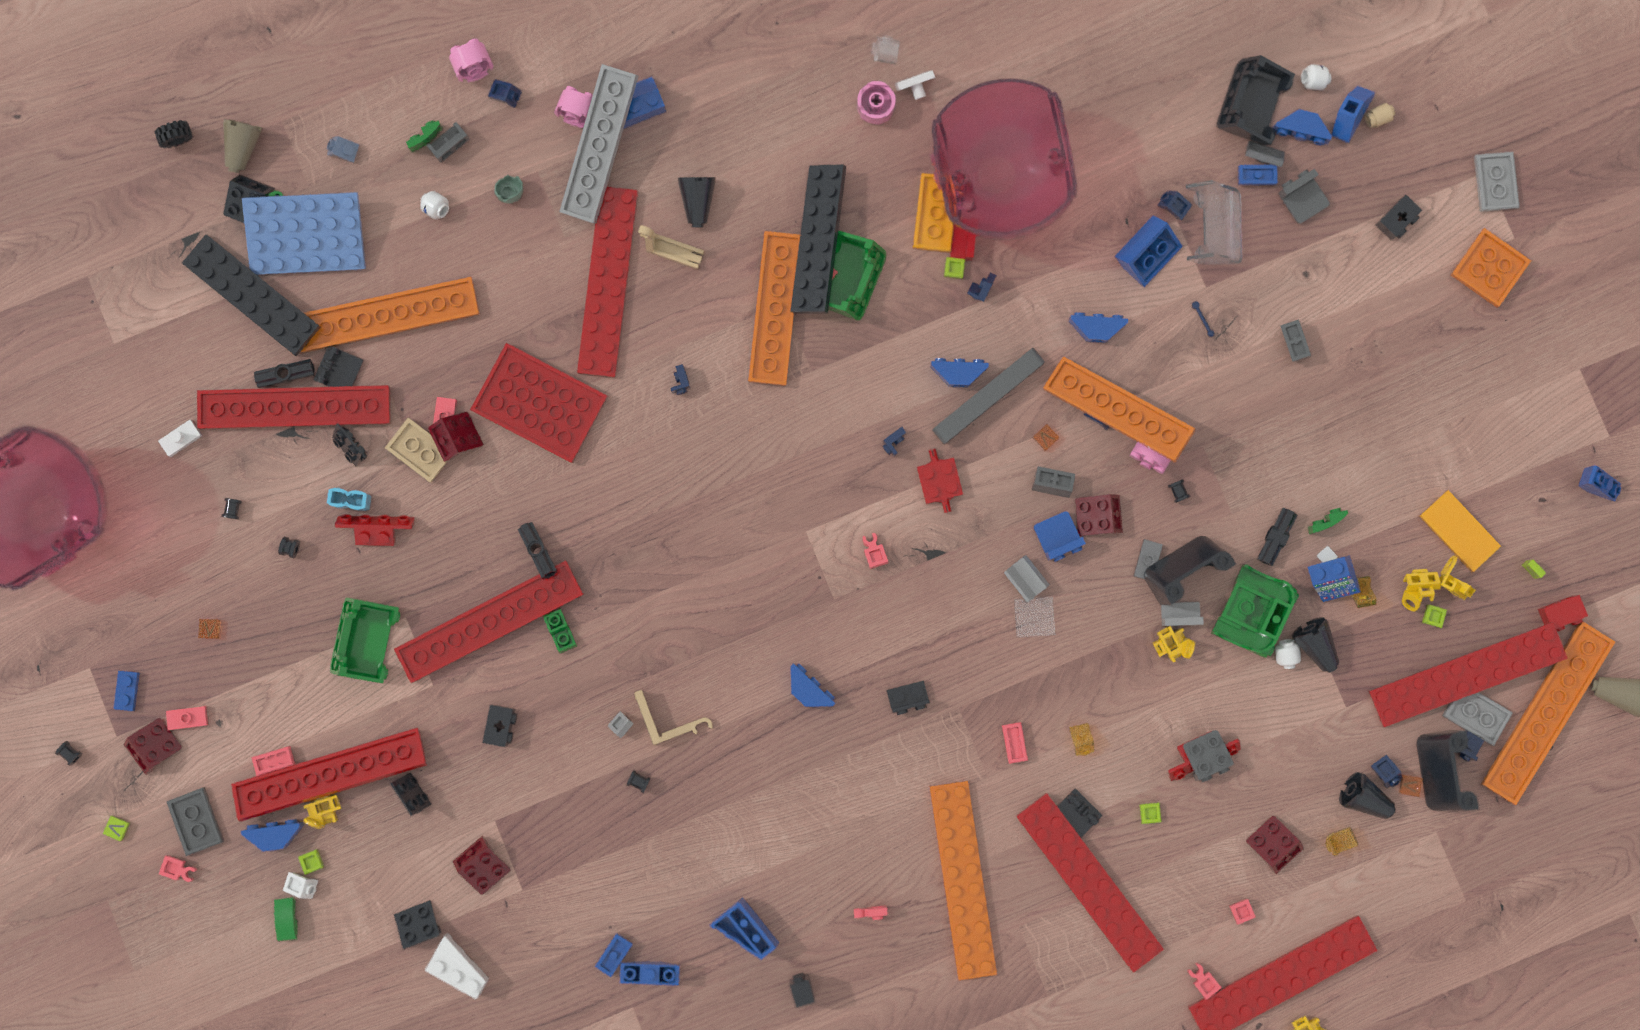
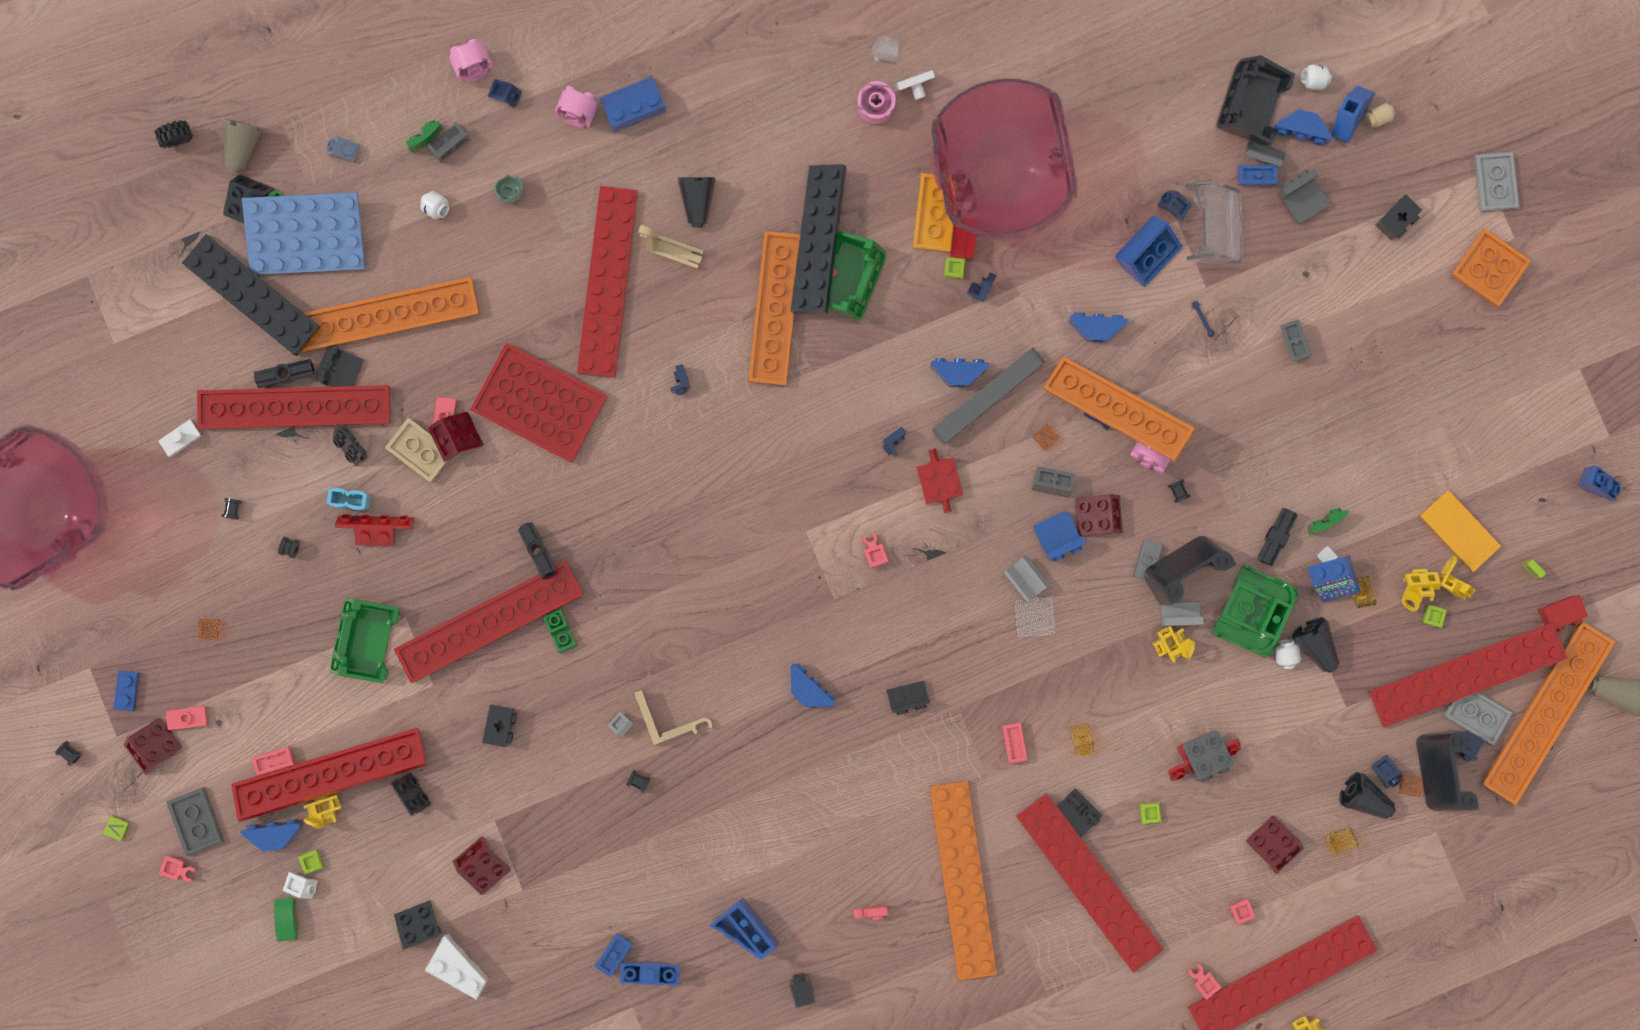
(599, 143): light grey plate -> none

